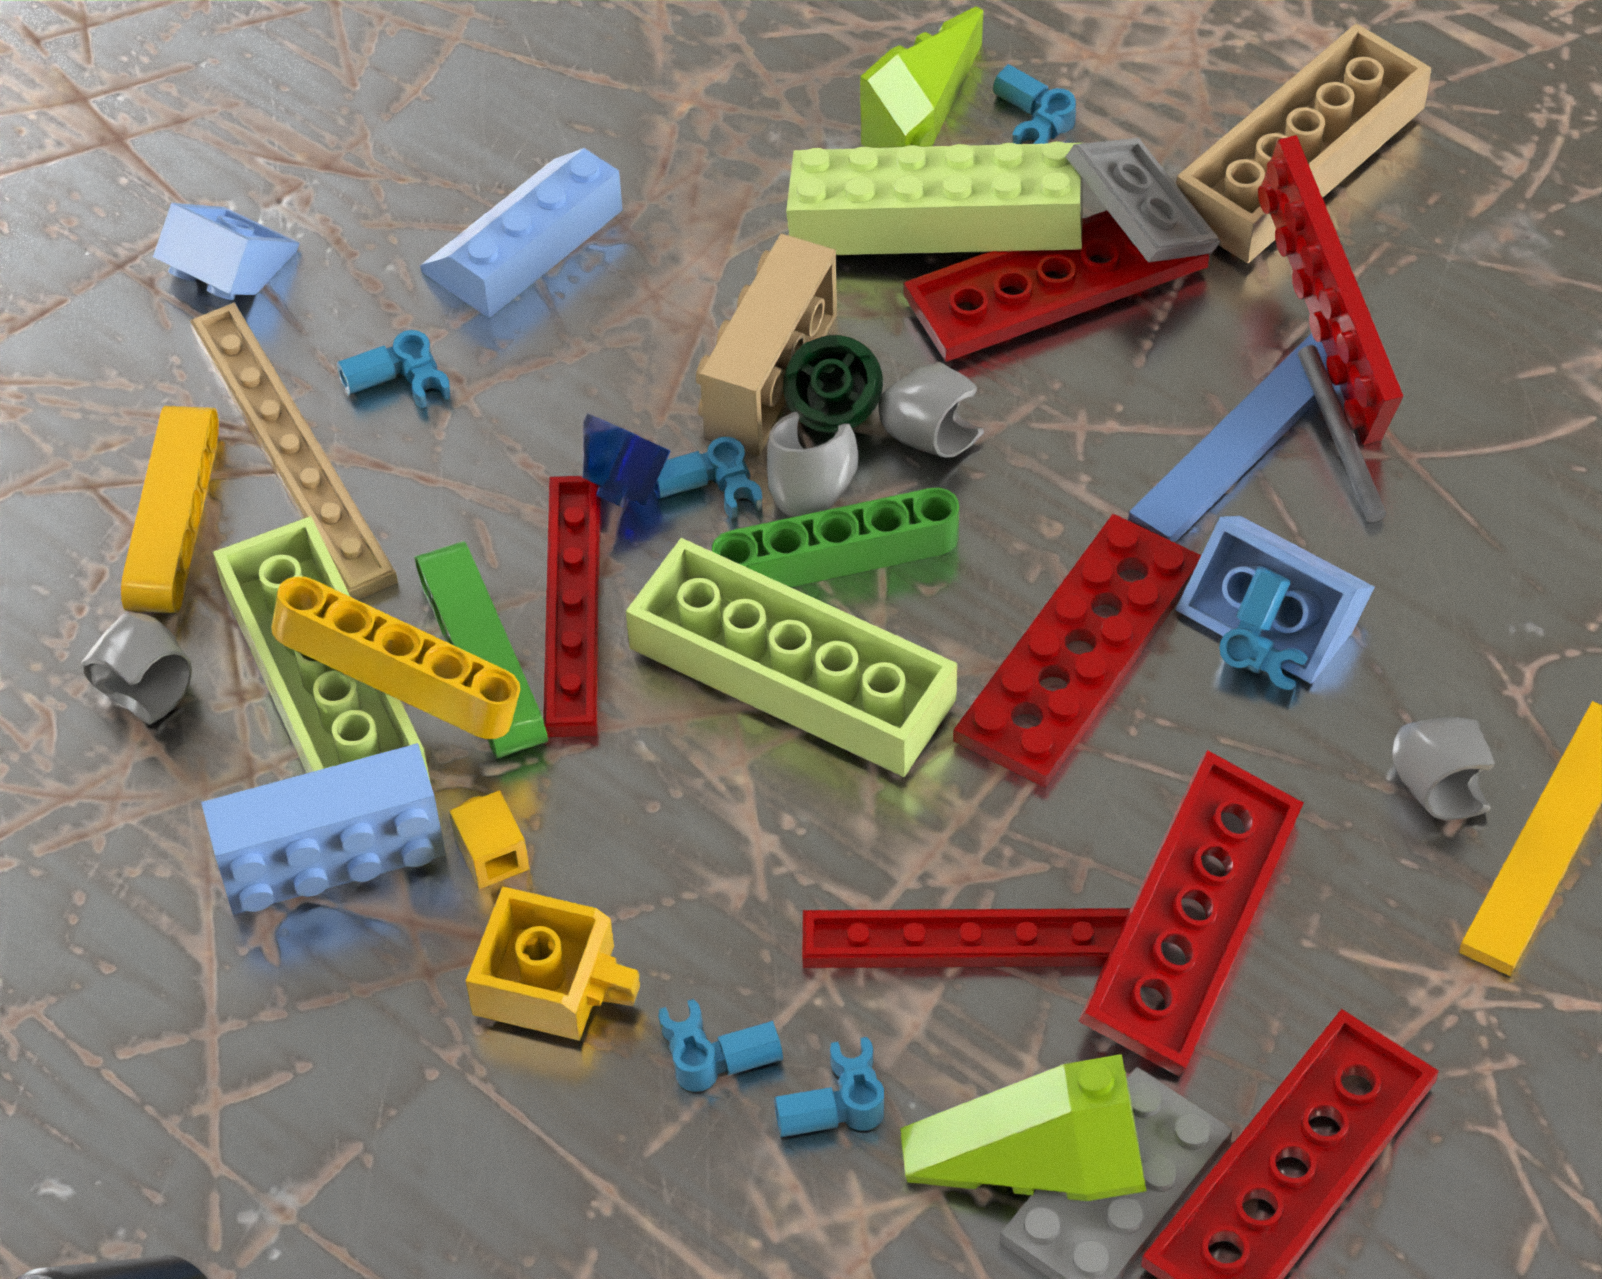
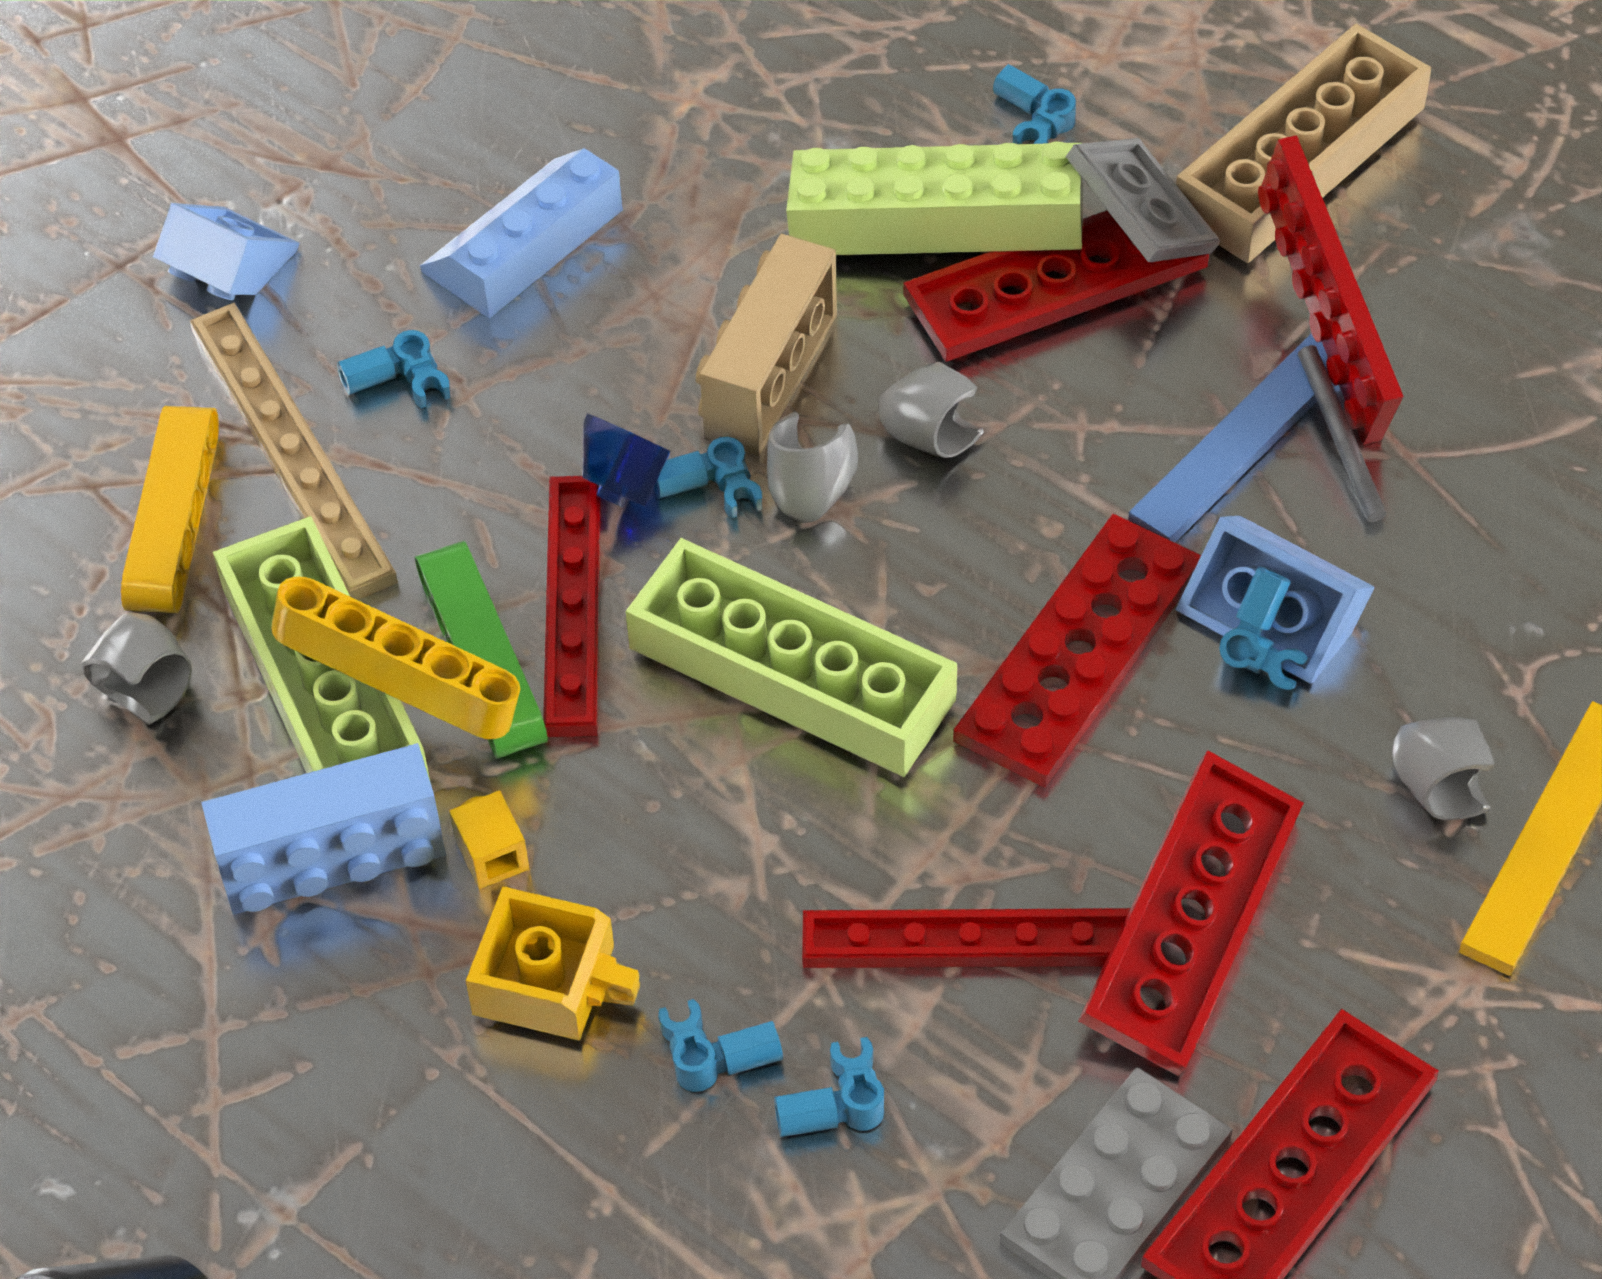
(833, 383): dark green cone -> none
(847, 538): bright green beam -> none
(914, 88): lime wedge -> none
(1047, 1133): lime wedge -> none

